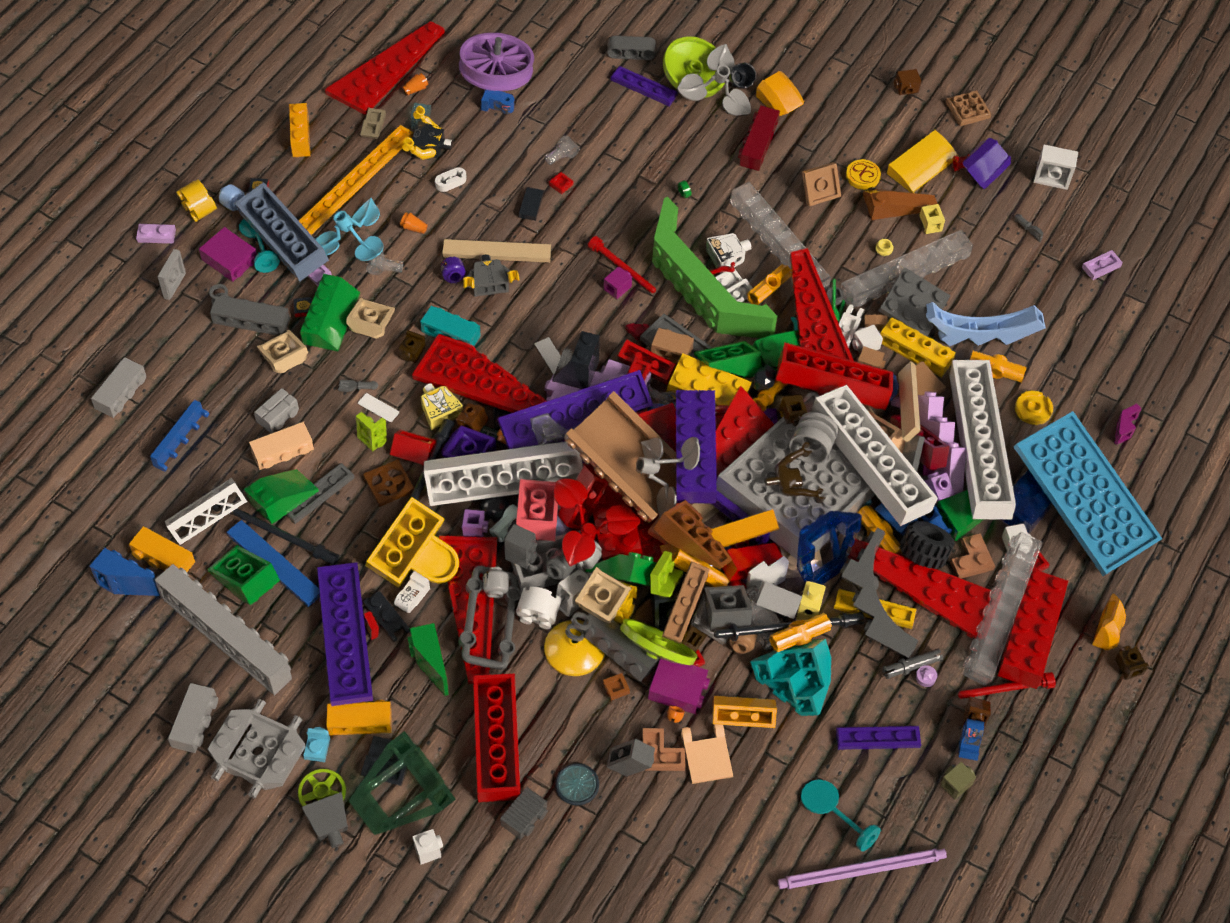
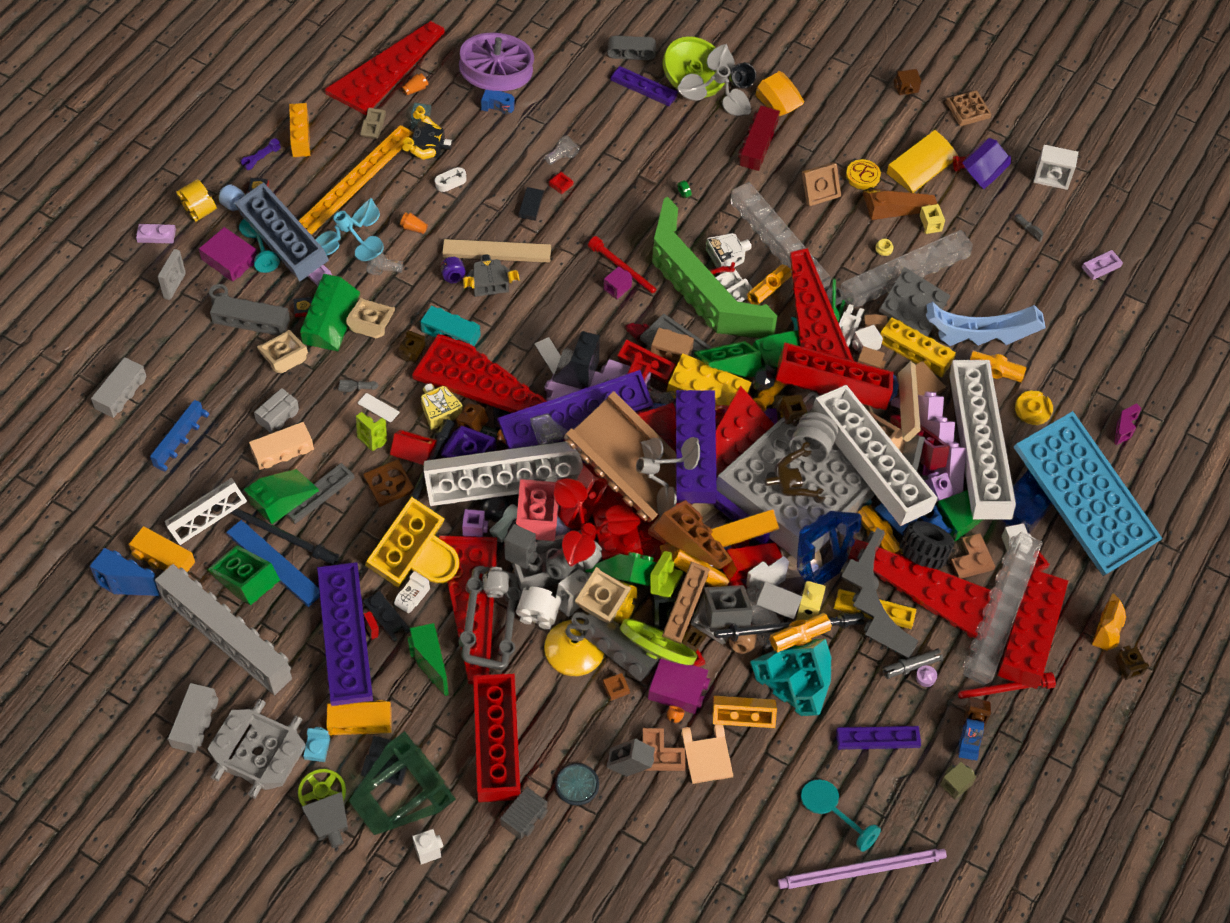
(252, 160): none -> dark purple piece

